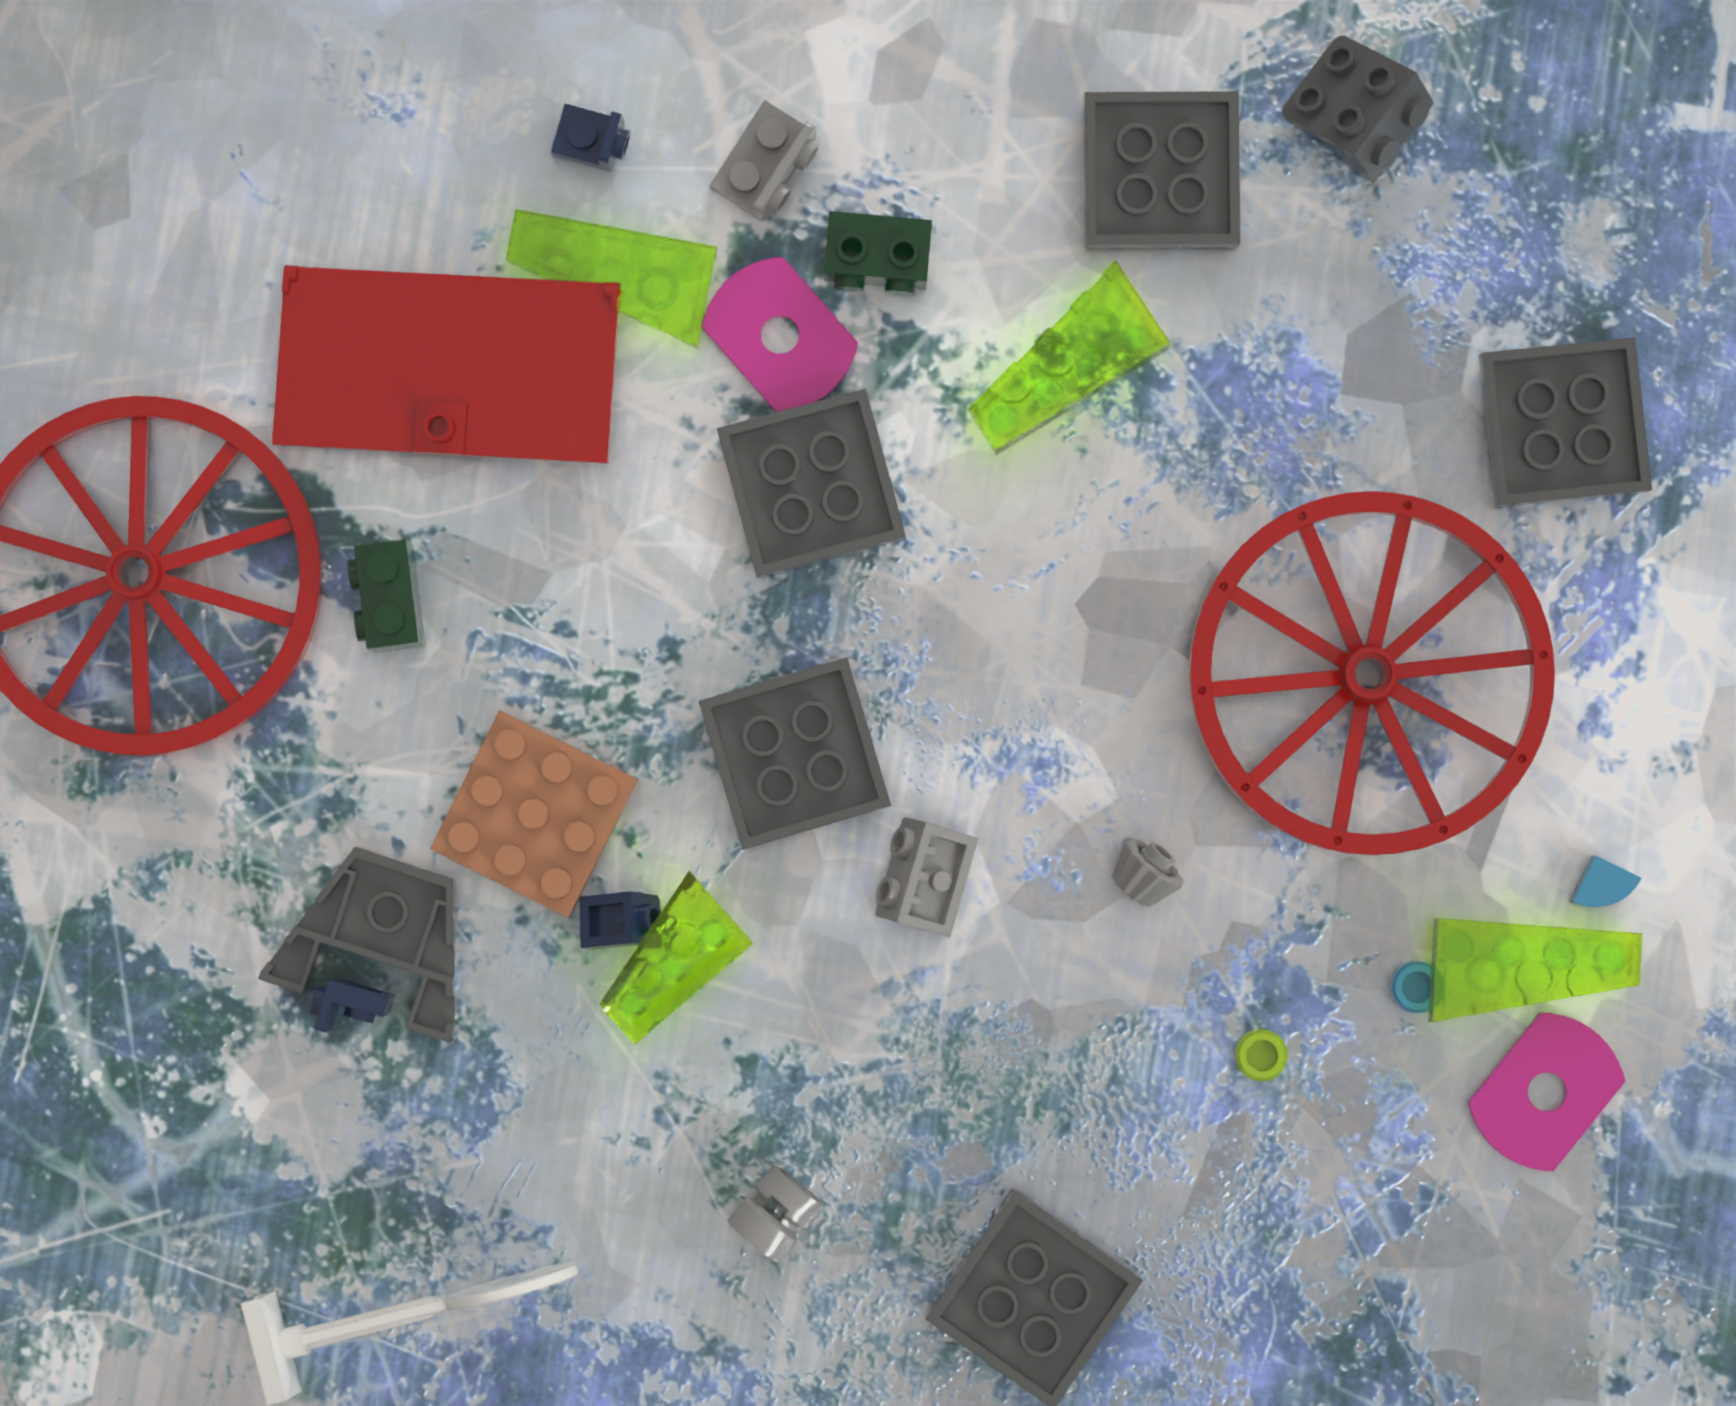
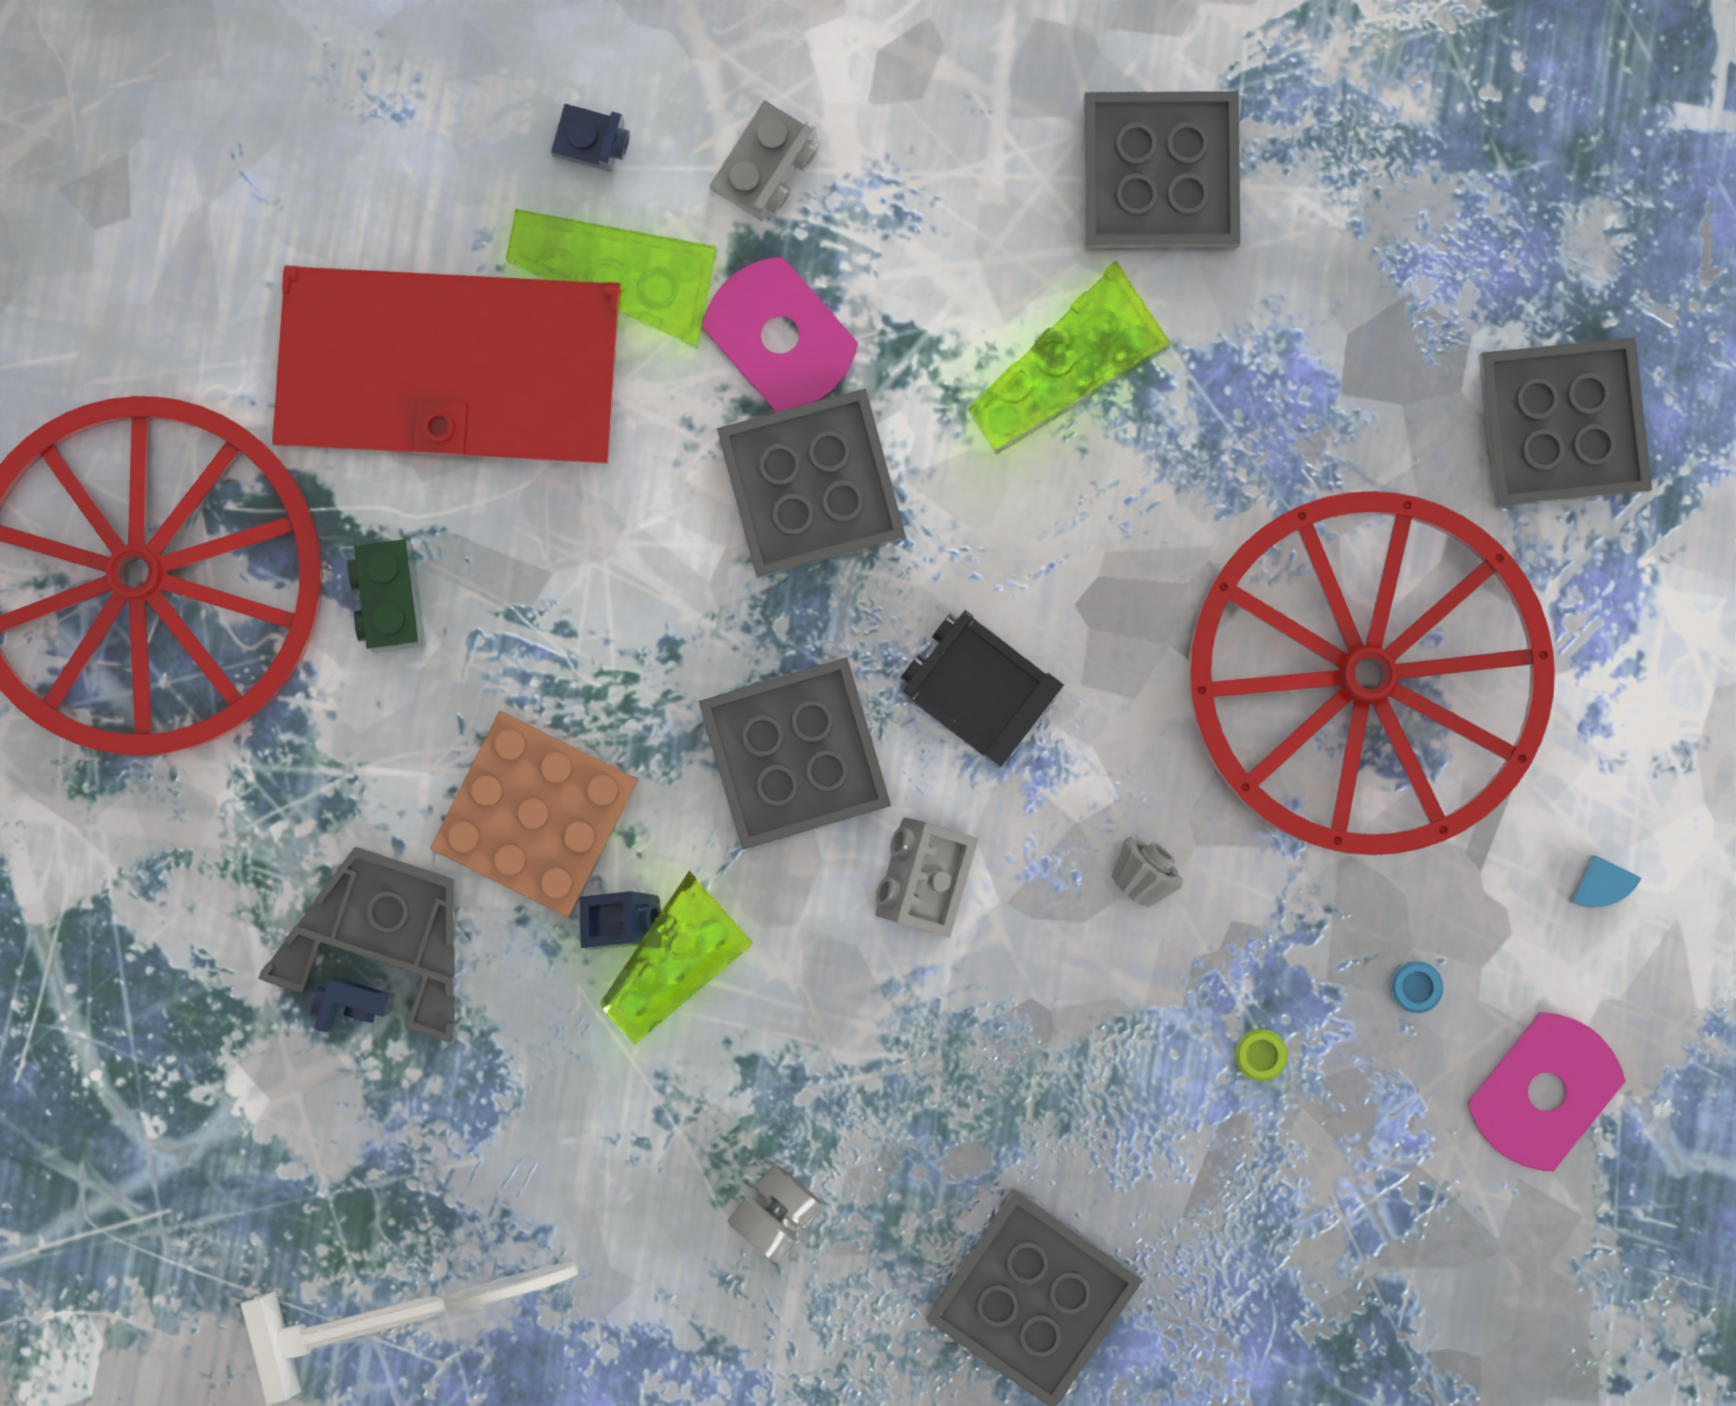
(877, 252): dark green brick -> none
(979, 687): none -> black panel
(1360, 105): dark grey bracket -> none
(1510, 965): clear neon green wing -> none

